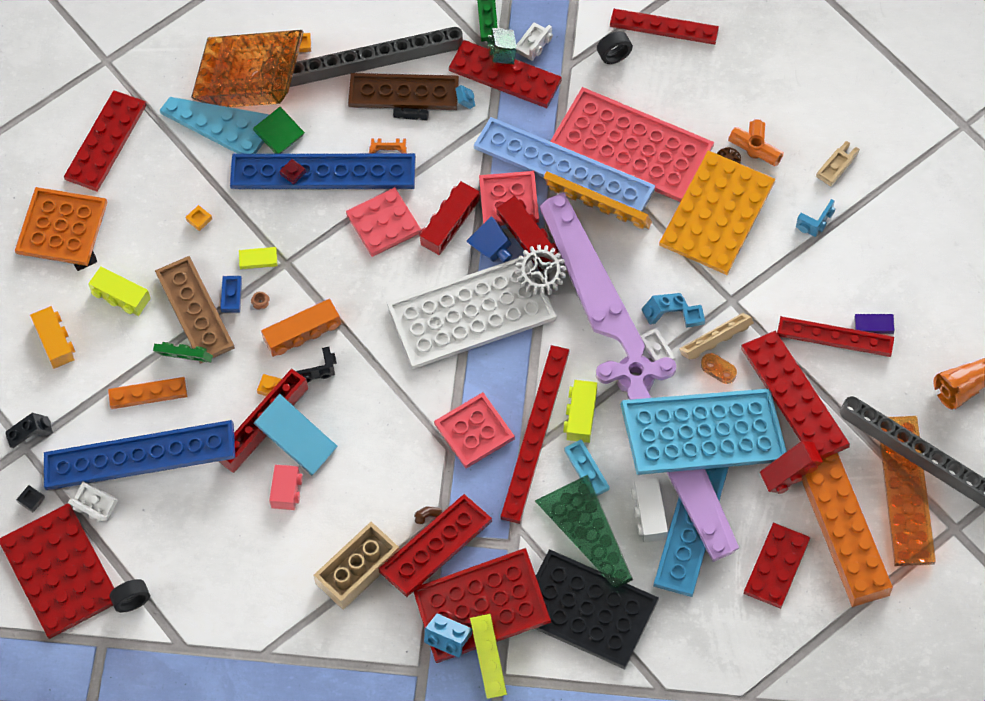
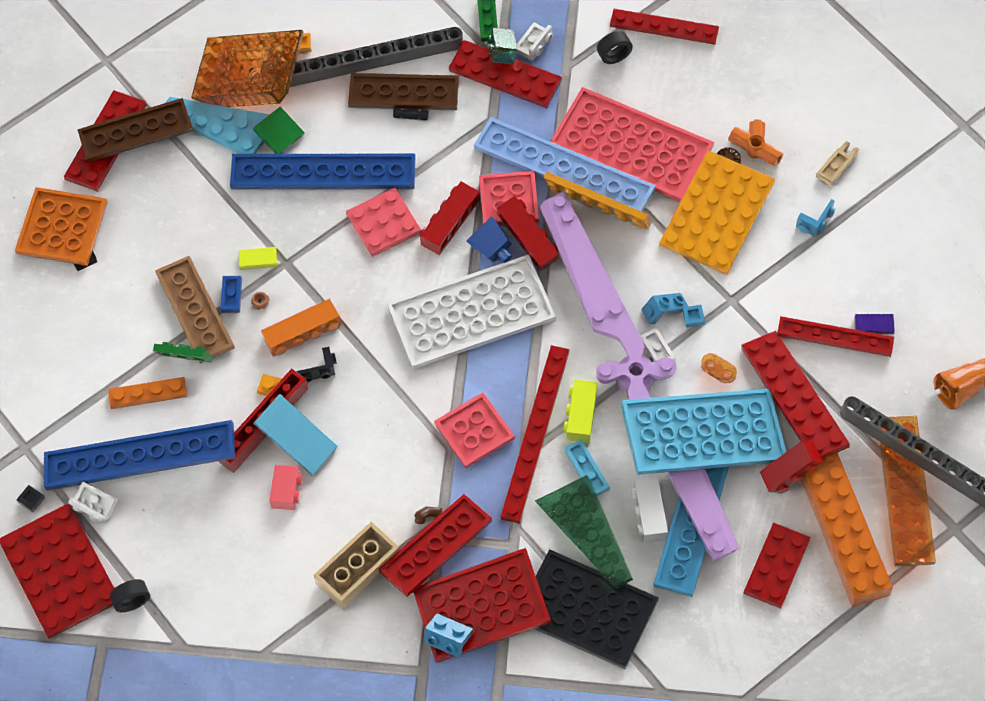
(27, 427): black bracket -> none
(53, 336): light orange brick -> none
(119, 291): neon yellow brick -> none
(135, 130): none -> reddish brown plate
(198, 218): light orange plate -> none
(292, 171): dark red plate -> none
(401, 147): orange piece -> none
(465, 96): dark azure plate -> none
(488, 656): neon yellow plate -> none
(535, 254): white gear -> none
(721, 333): tan plate -> none

